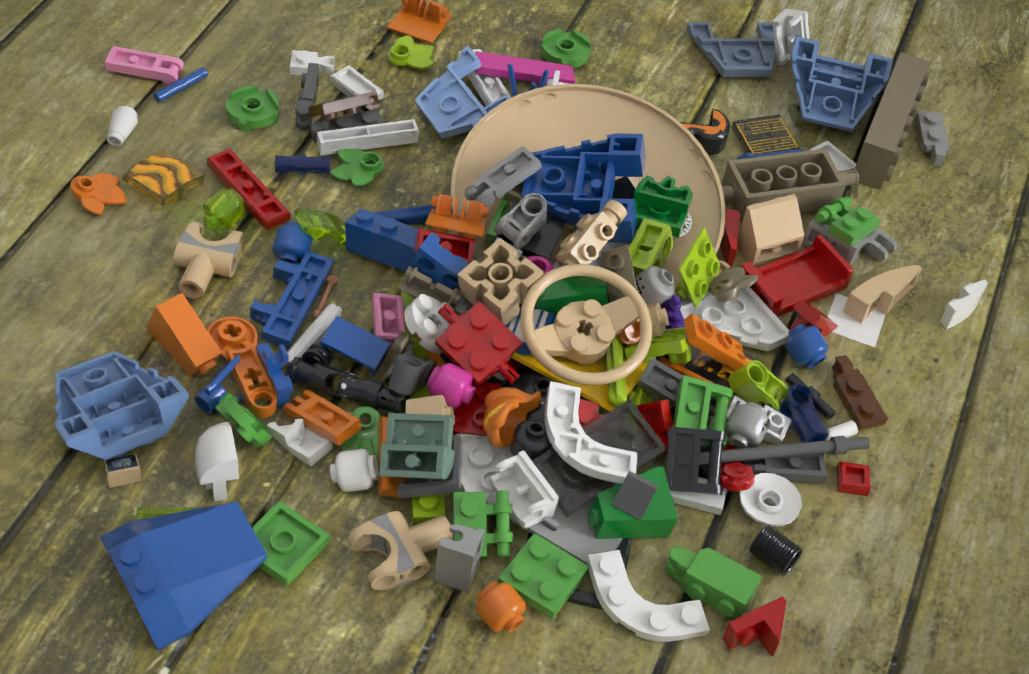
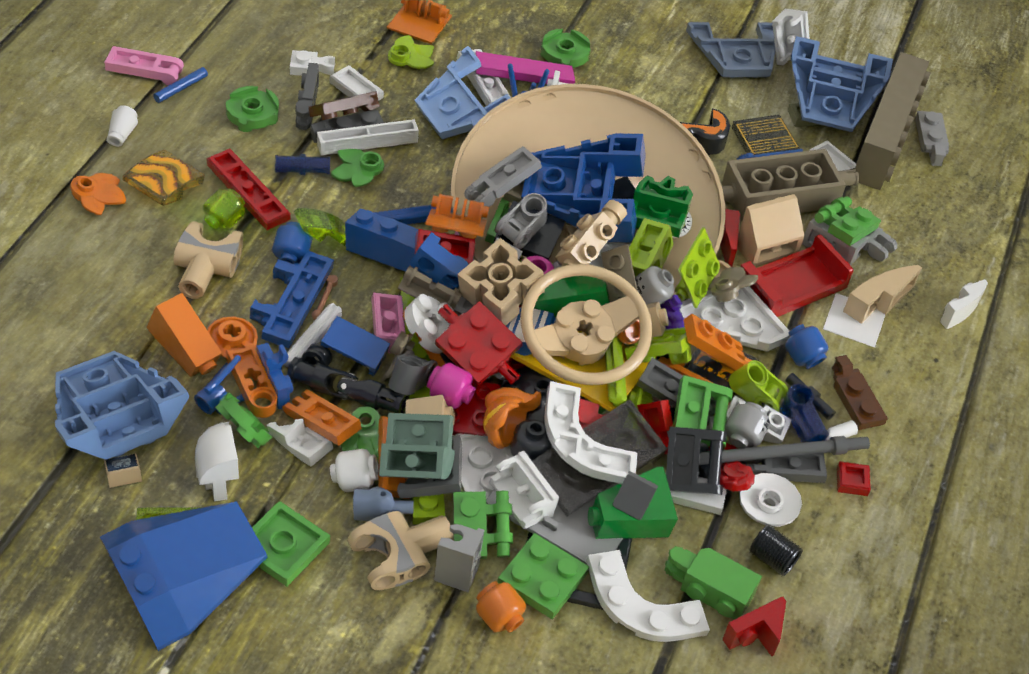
(377, 502): none -> sand blue piece
(813, 317): red slope -> none

